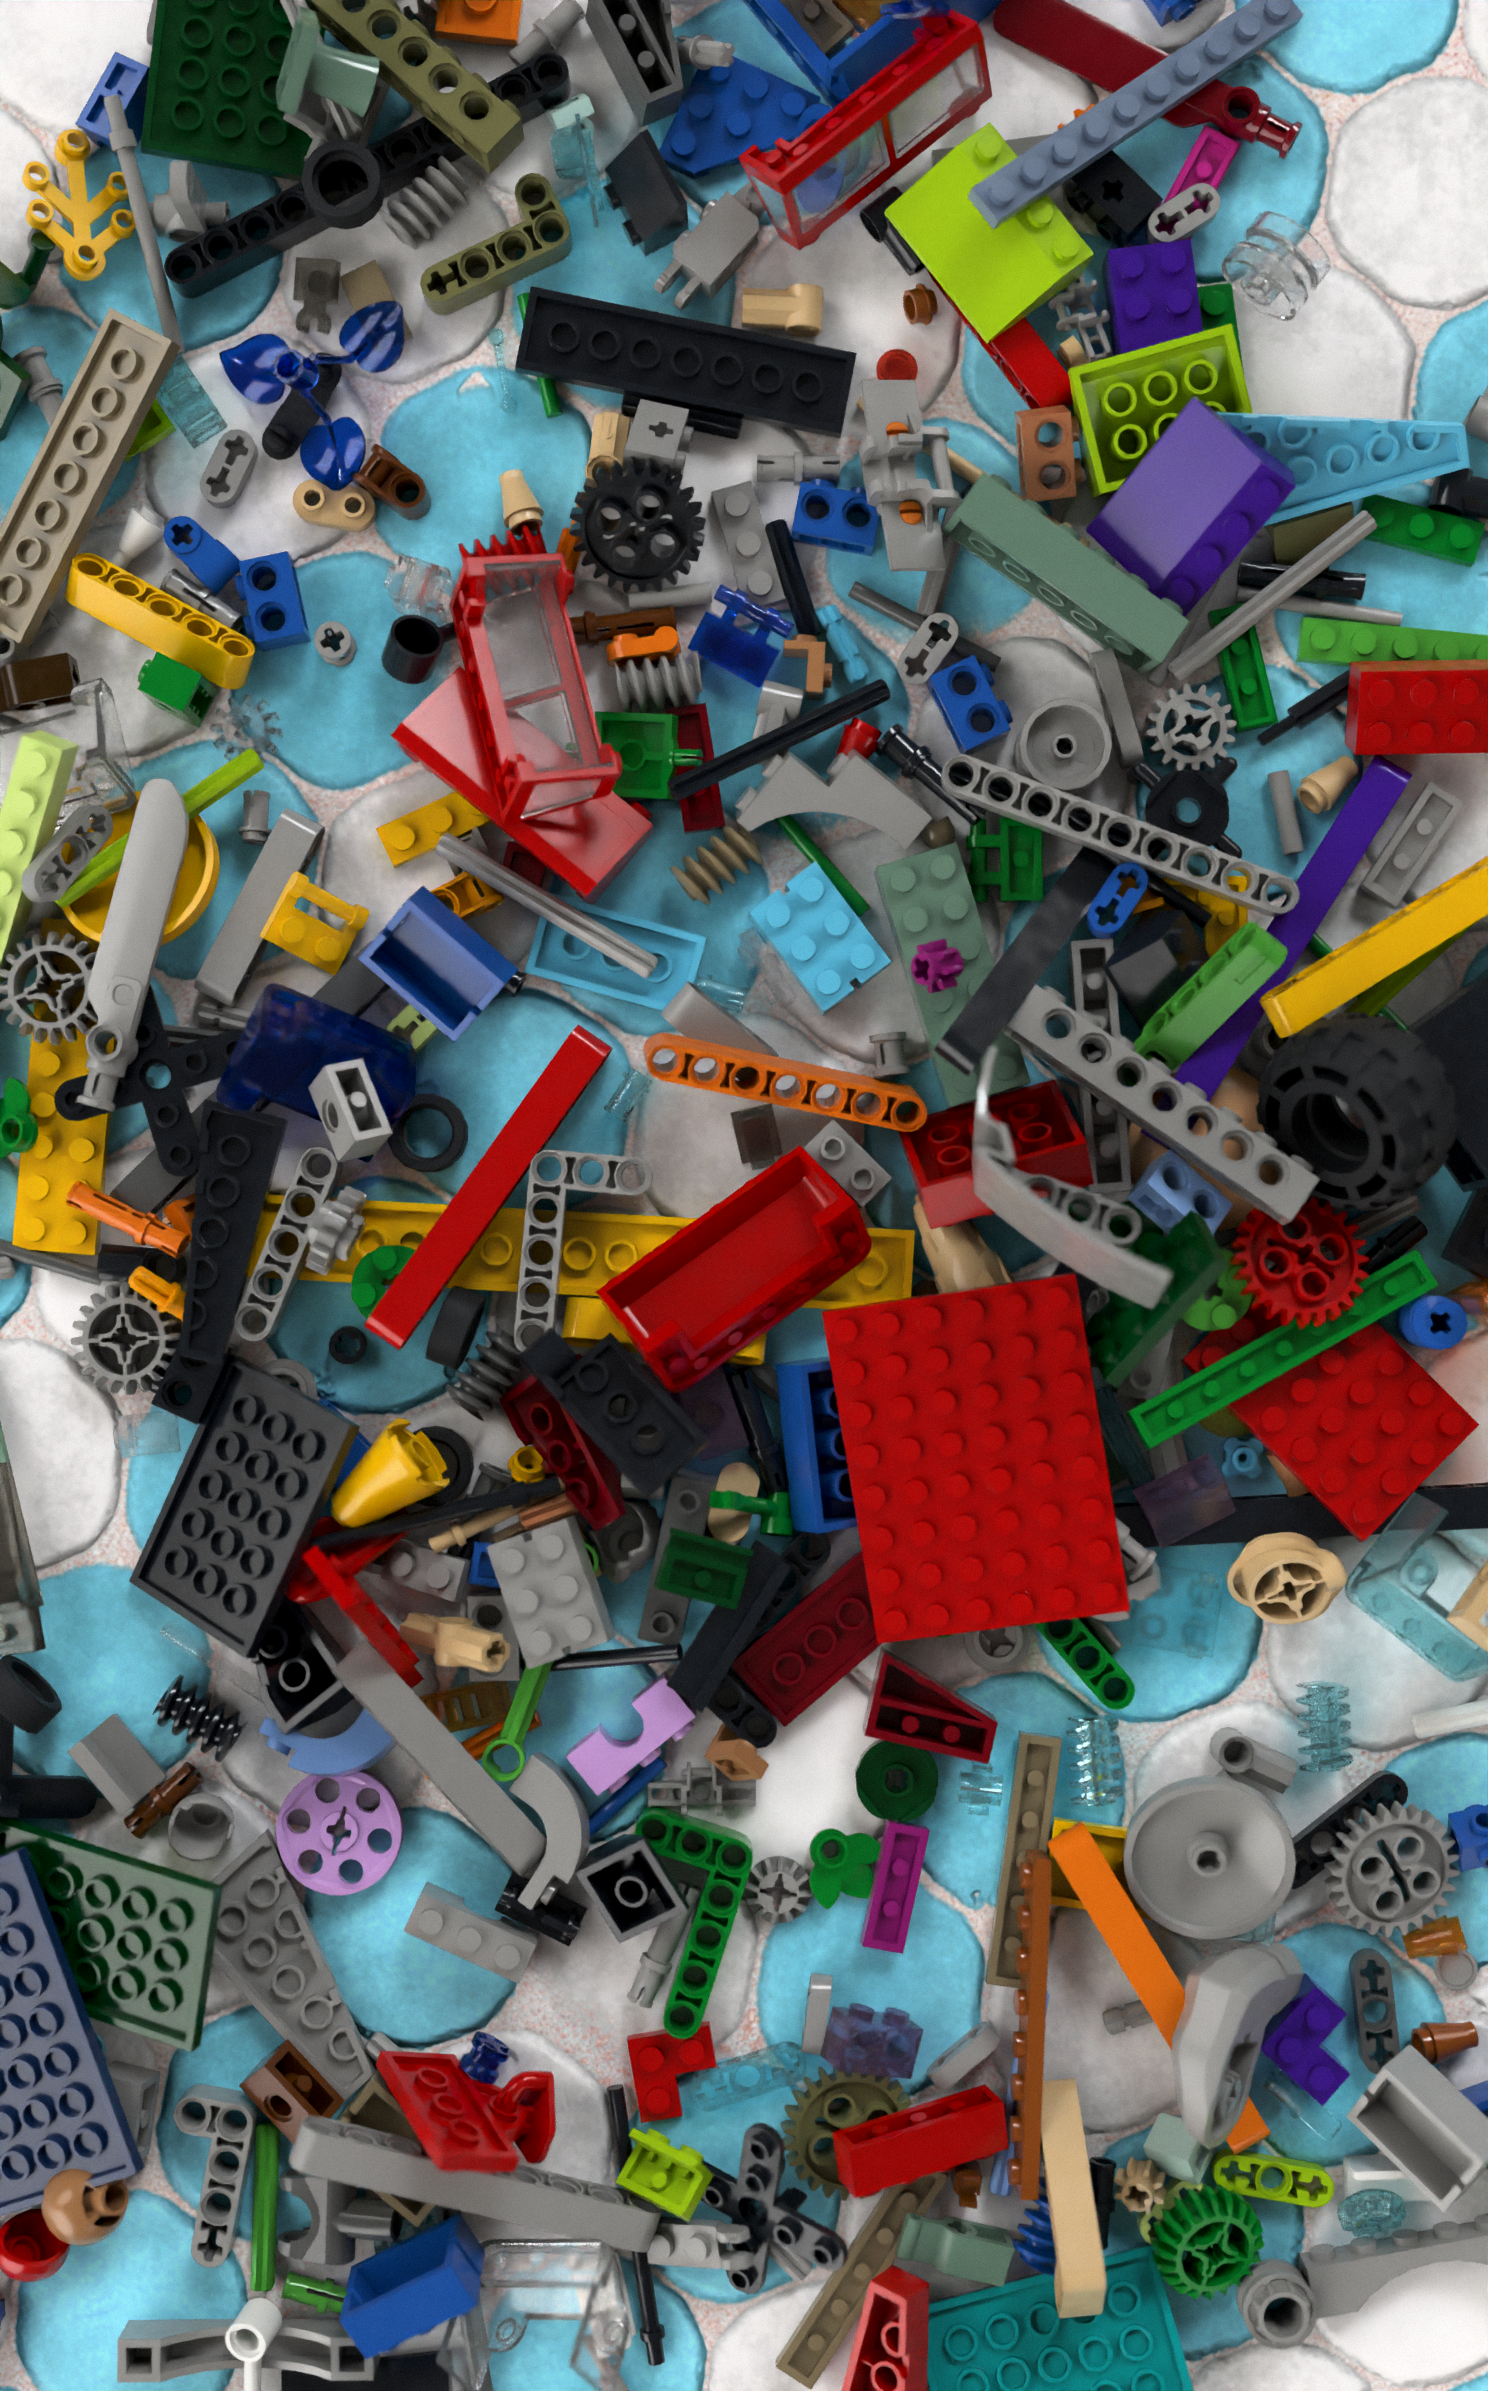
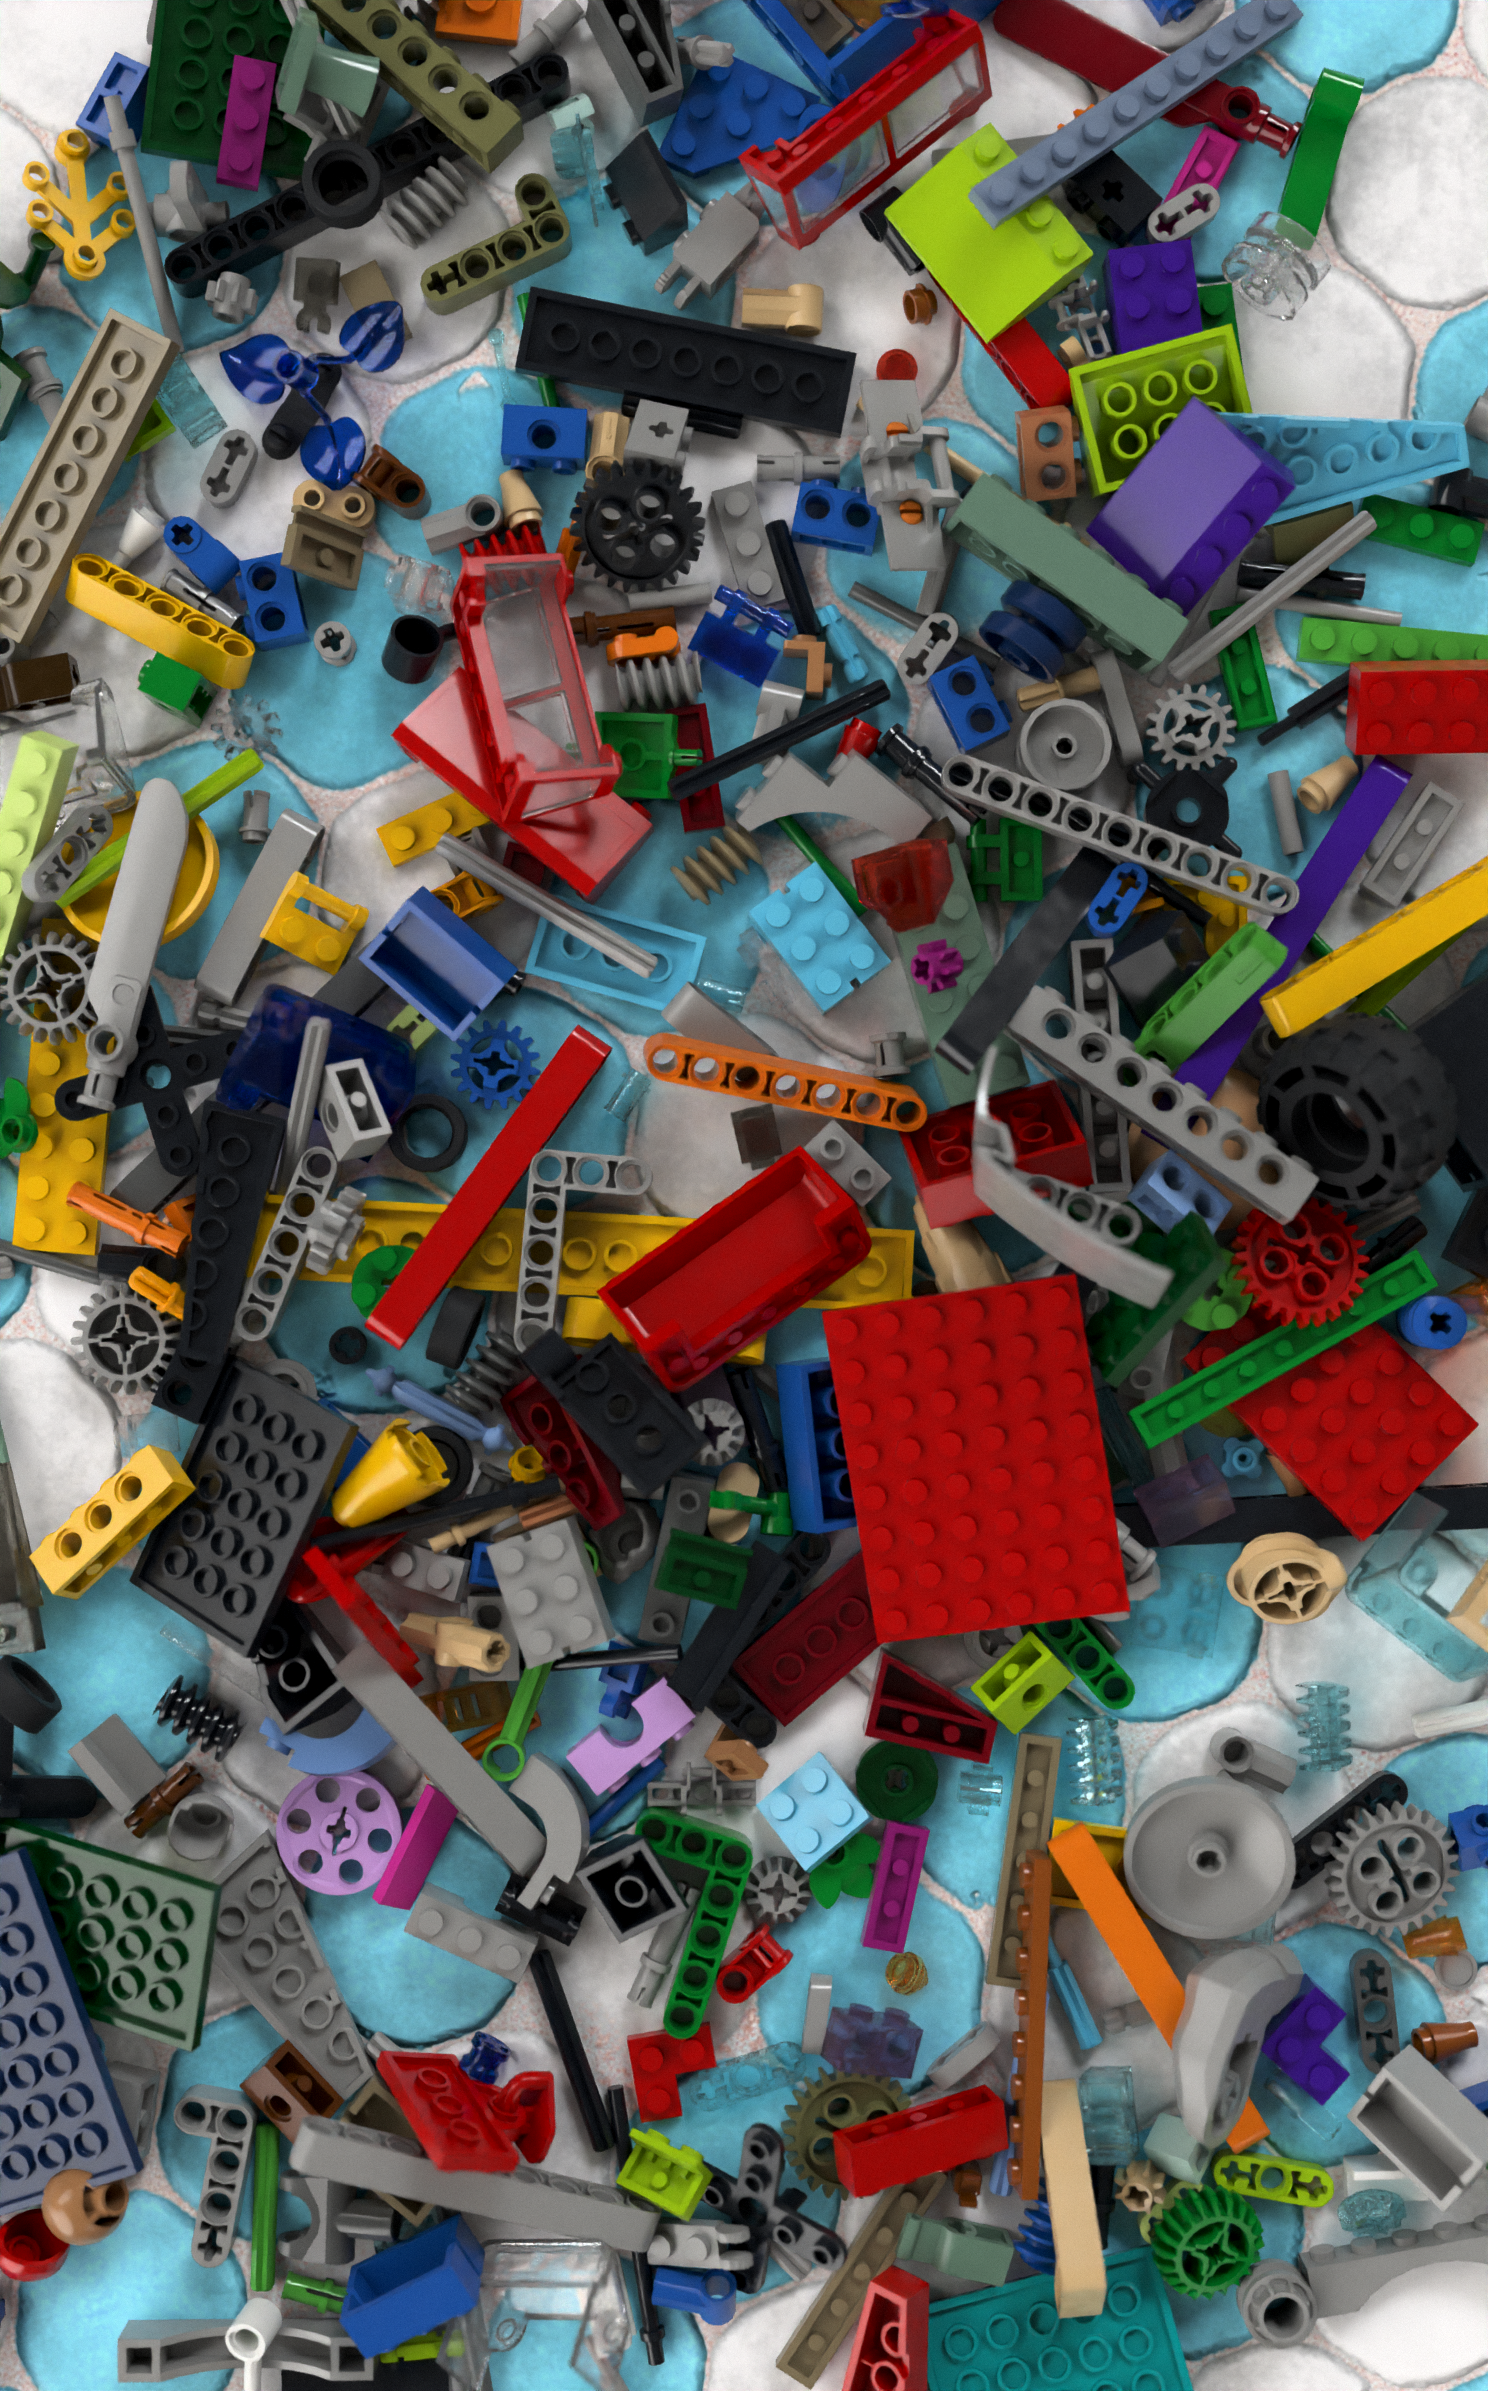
(133, 1515): none -> yellow brick
(231, 298): none -> light grey gear
(246, 123): none -> magenta plate
(303, 1100): none -> light grey axle
(324, 548): none -> dark tan plate
(415, 2348): none -> lime axle
(416, 1850): none -> dark pink tile
(439, 1410): none -> light blue wheel
(458, 525): none -> light grey piece
(498, 1045): none -> blue gear
(526, 423): none -> blue brick
(571, 2050): none -> black axle
(621, 1683): none -> blue plate
(692, 2292): none -> blue piece
(722, 1415): none -> light grey gear
(753, 1963): none -> red piece
(814, 1812): none -> medium azure plate
(905, 882): none -> clear red slope
(906, 1973): none -> clear orange plate
(1022, 1682): none -> lime brick
(1033, 631): none -> dark blue wheel
(1064, 686): none -> tan axle
(1072, 1999): none -> medium azure axle
(1109, 2115): none -> clear light blue brick
(1319, 147): none -> green beam

